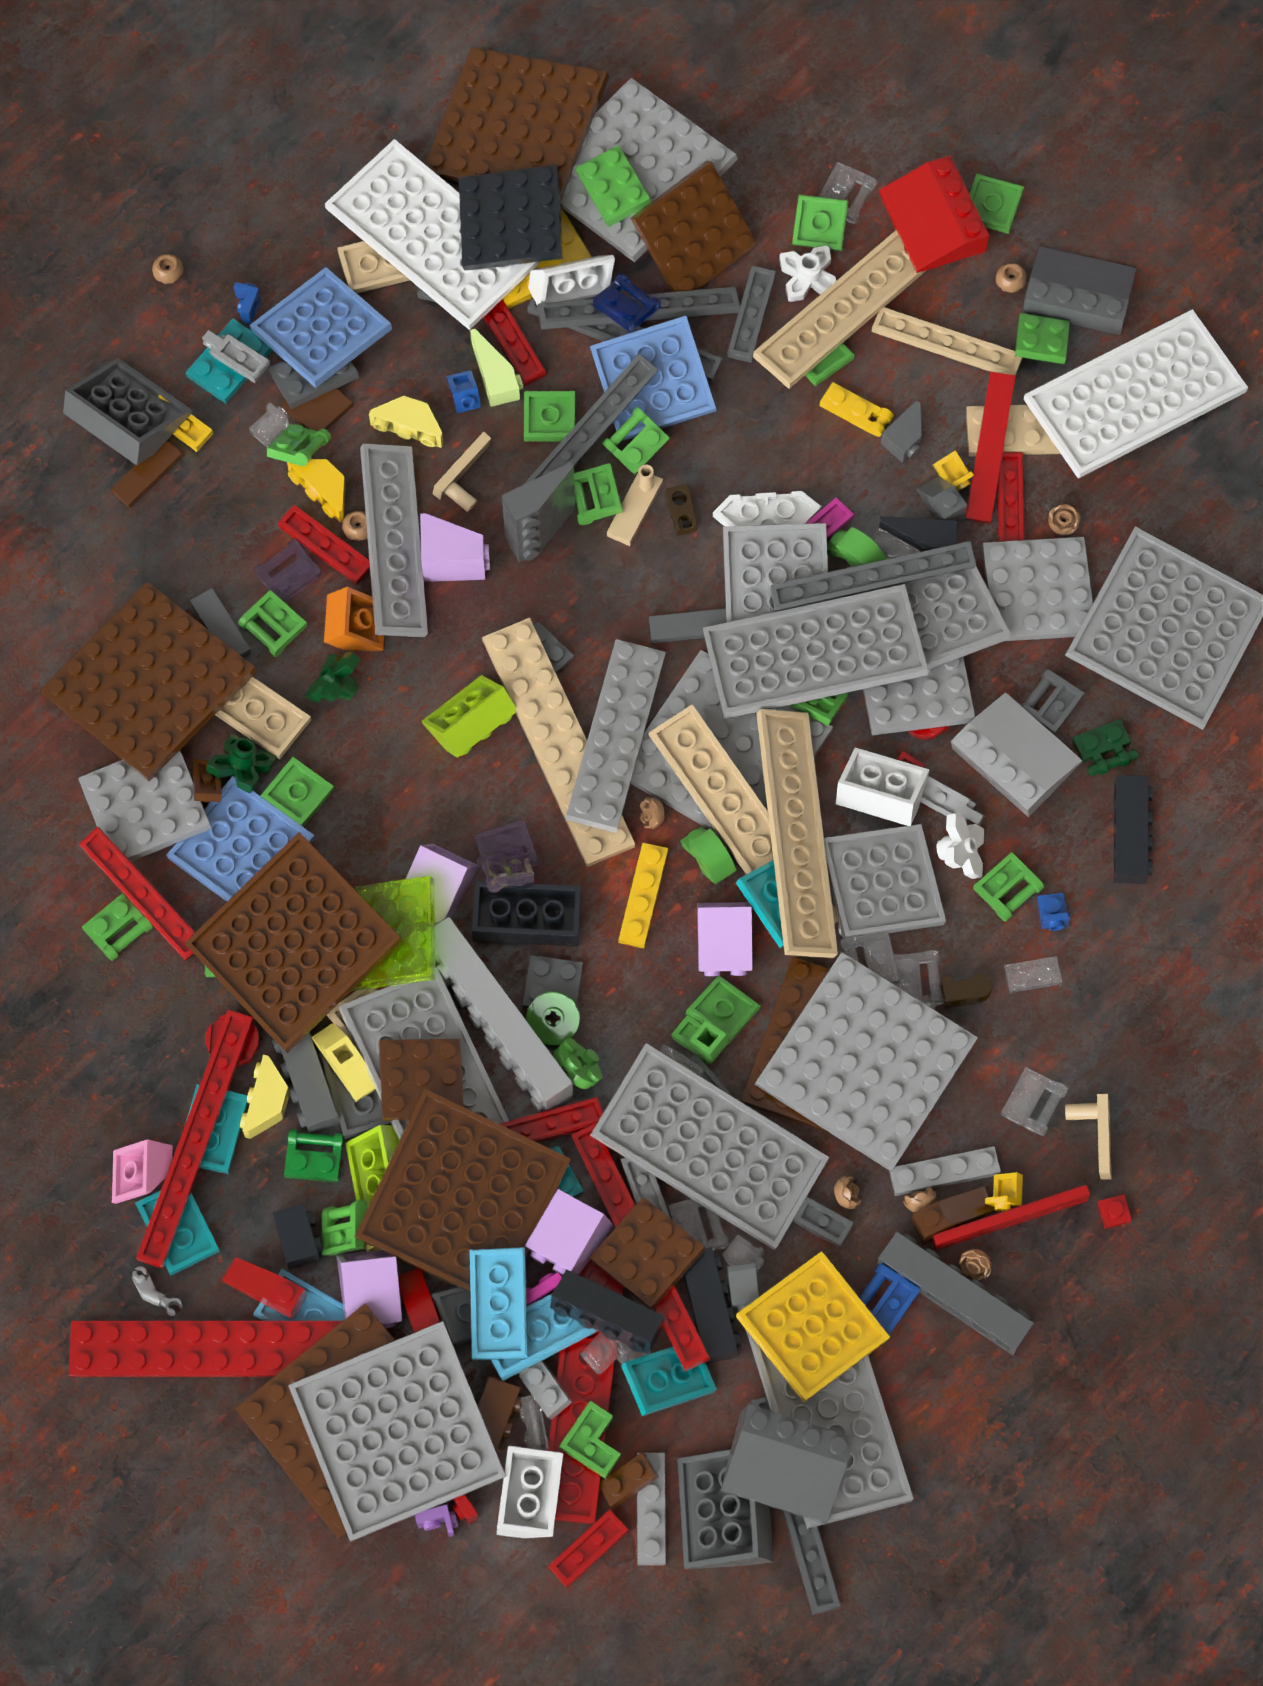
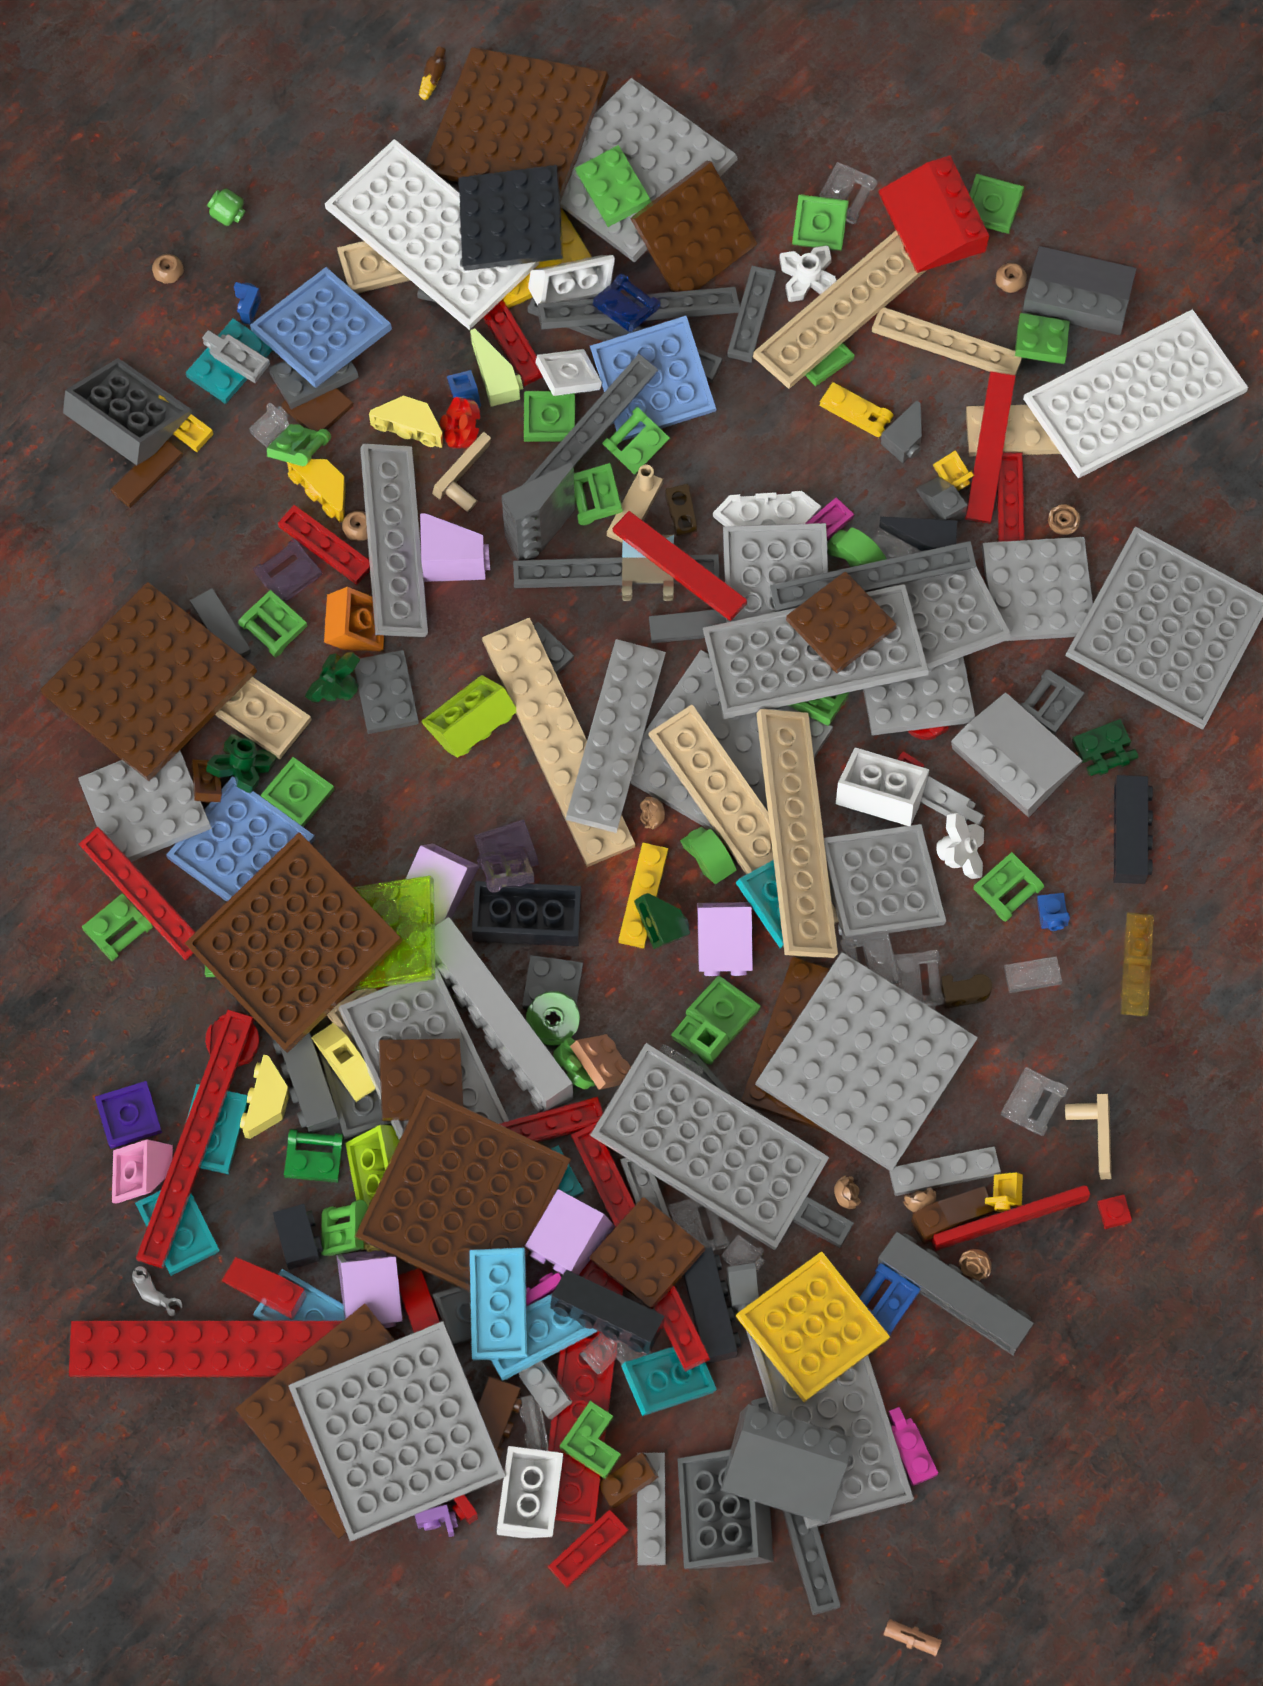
(128, 1114): none -> dark purple plate
(226, 207): none -> bright green head
(386, 692): none -> dark grey plate
(433, 71): none -> reddish brown piece
(460, 423): none -> red plate
(568, 372): none -> white plate
(584, 571): none -> dark grey plate
(601, 1060): none -> nougat plate
(639, 569): none -> dark tan flag
(661, 920): none -> dark green slope
(679, 565): none -> red tile
(841, 622): none -> reddish brown plate
(911, 1448): none -> dark pink hinge
(912, 1637): none -> nougat pin
(1136, 964): none -> clear yellow slope

